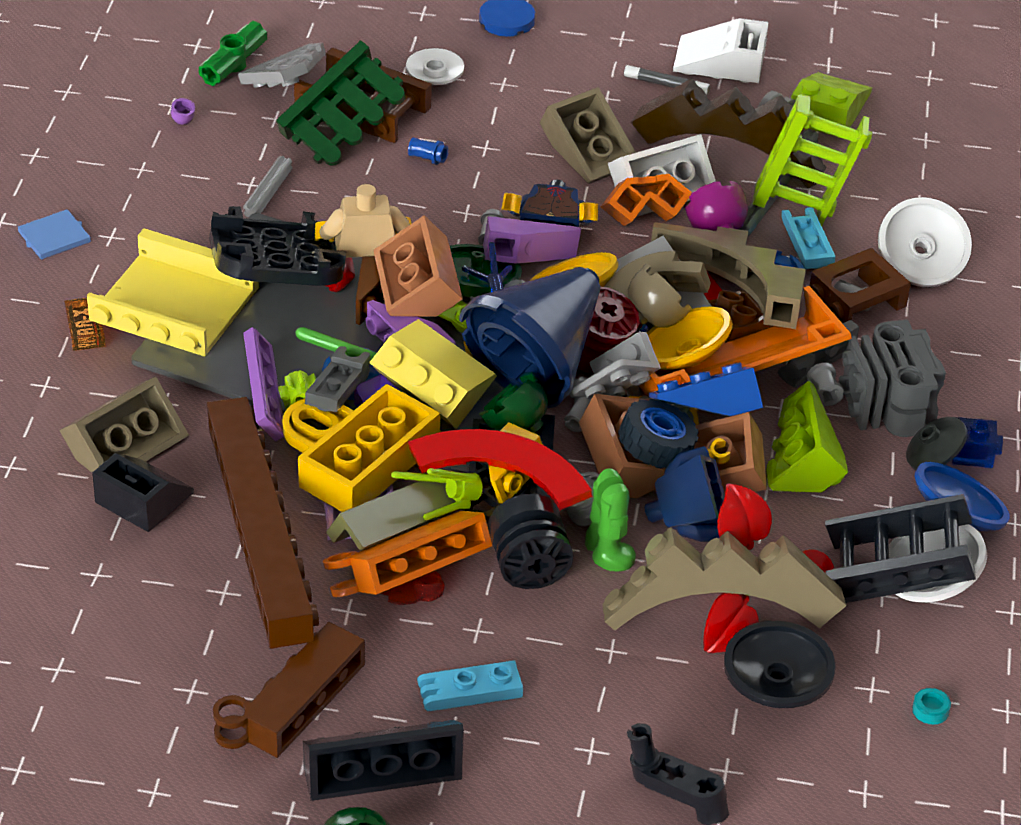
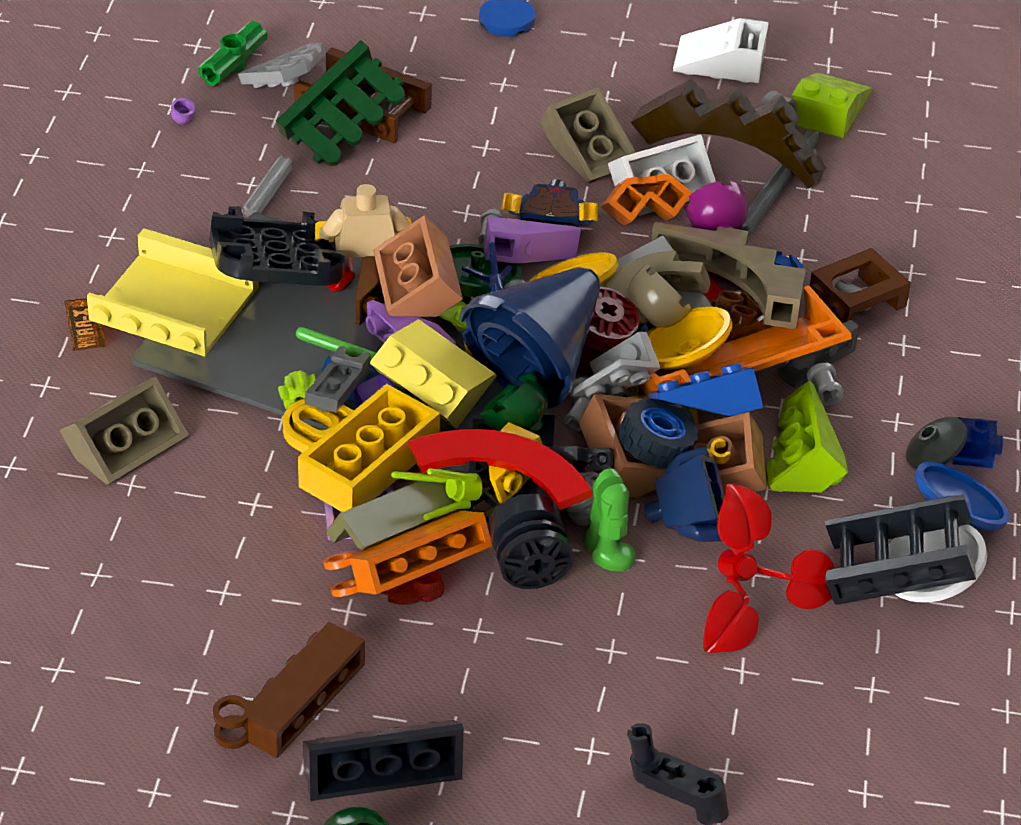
(54, 234): medium blue piece -> none
(138, 490): black slope -> none
(261, 525): reddish brown brick -> none
(264, 384): medium lavender tile -> none
(432, 151): blue pin -> none
(435, 66): white dish -> none
(470, 685): medium azure hinge -> none
(596, 458): none -> black hinge
(660, 78): dark grey bar -> none
(725, 566): dark tan arch -> none
(779, 664): black dish -> none
(791, 140): lime fence -> none
(808, 239): medium azure hinge -> none
(892, 379): dark grey piece -> none
(931, 706): teal tile -> none
(935, 229): white dish -> none

